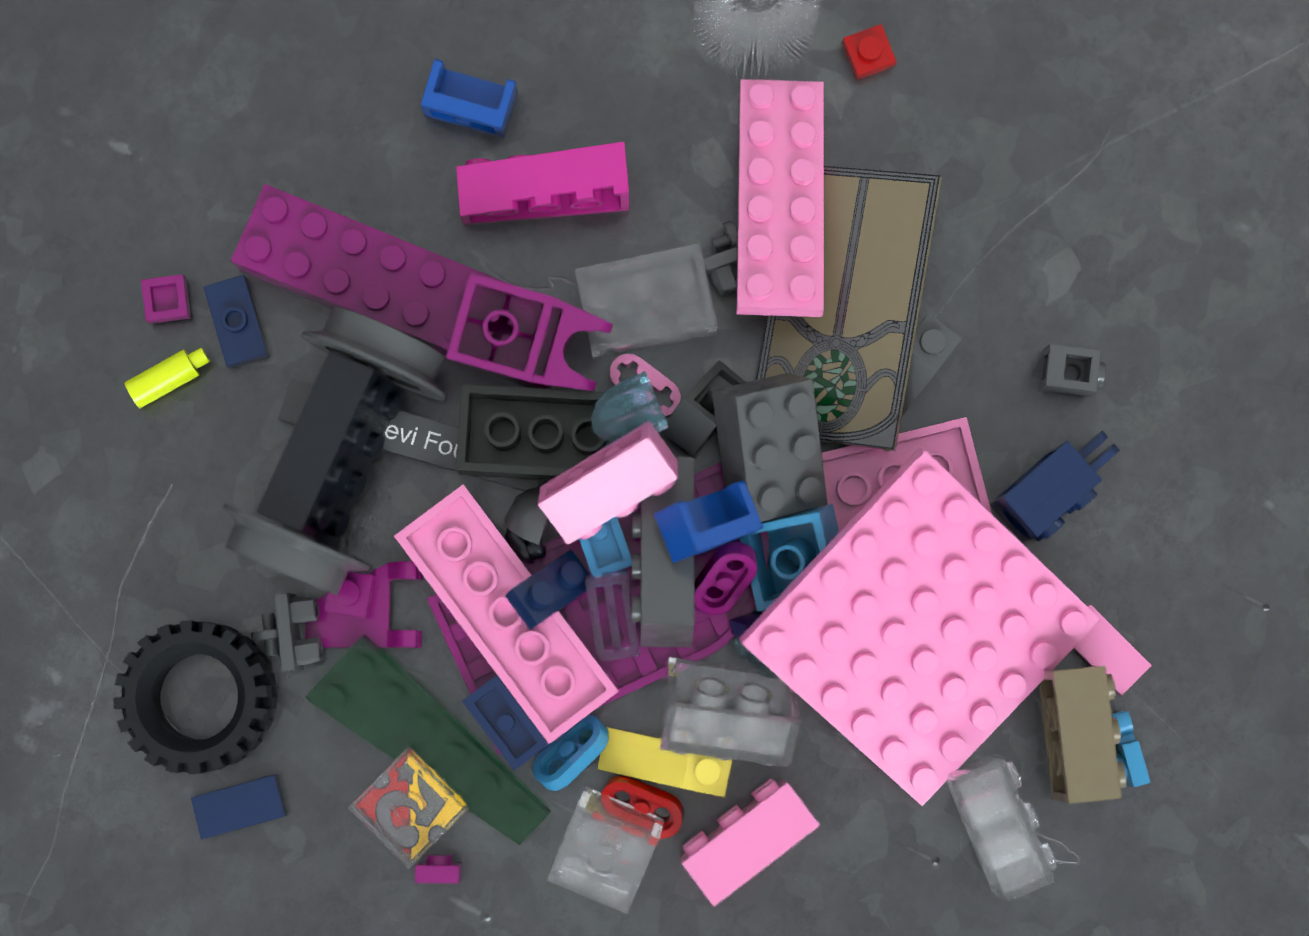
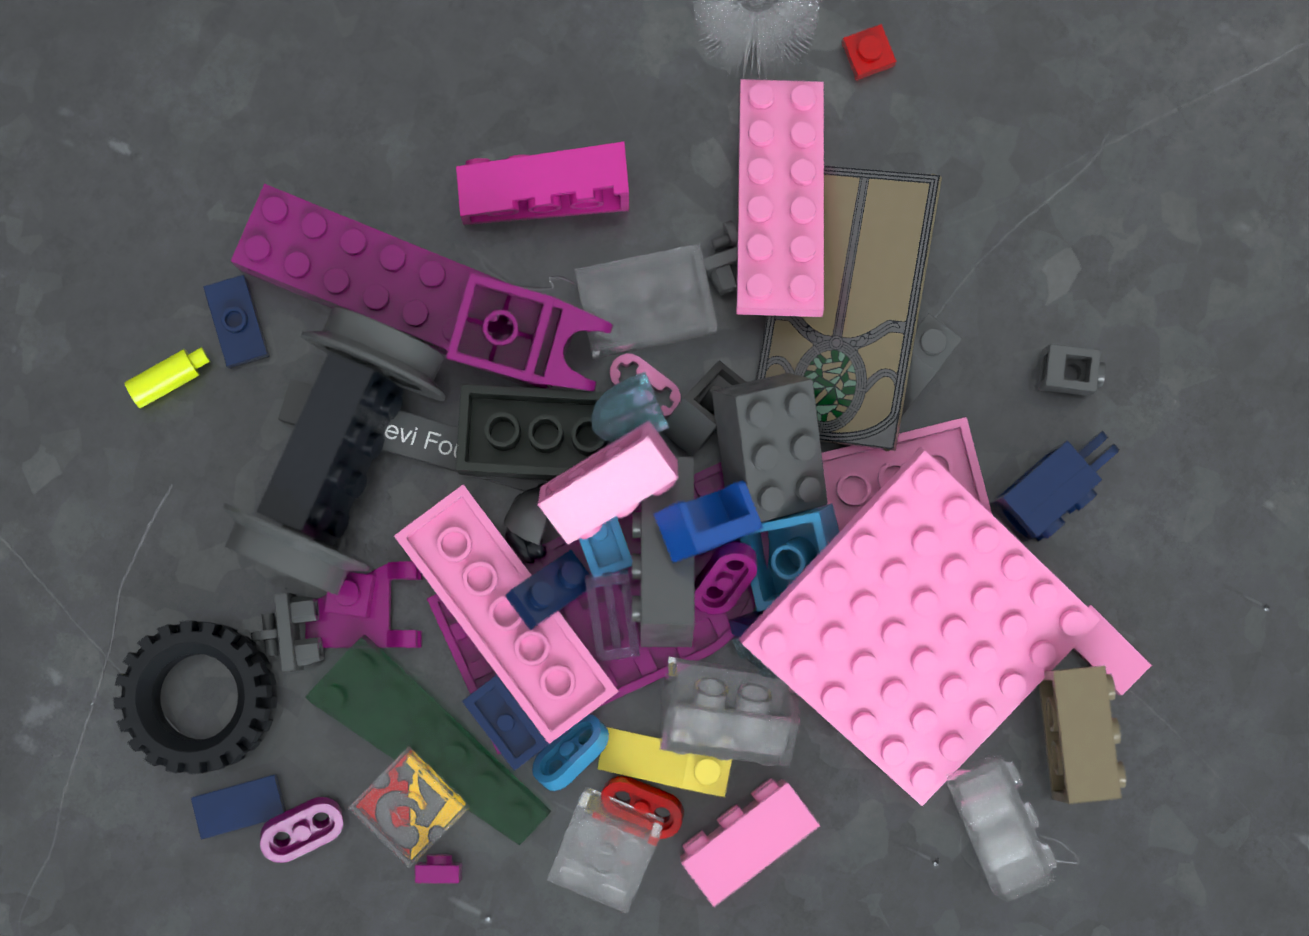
(165, 299): magenta plate -> none
(303, 830): none -> plate
(468, 100): blue panel -> none
(1130, 752): dark azure plate -> none

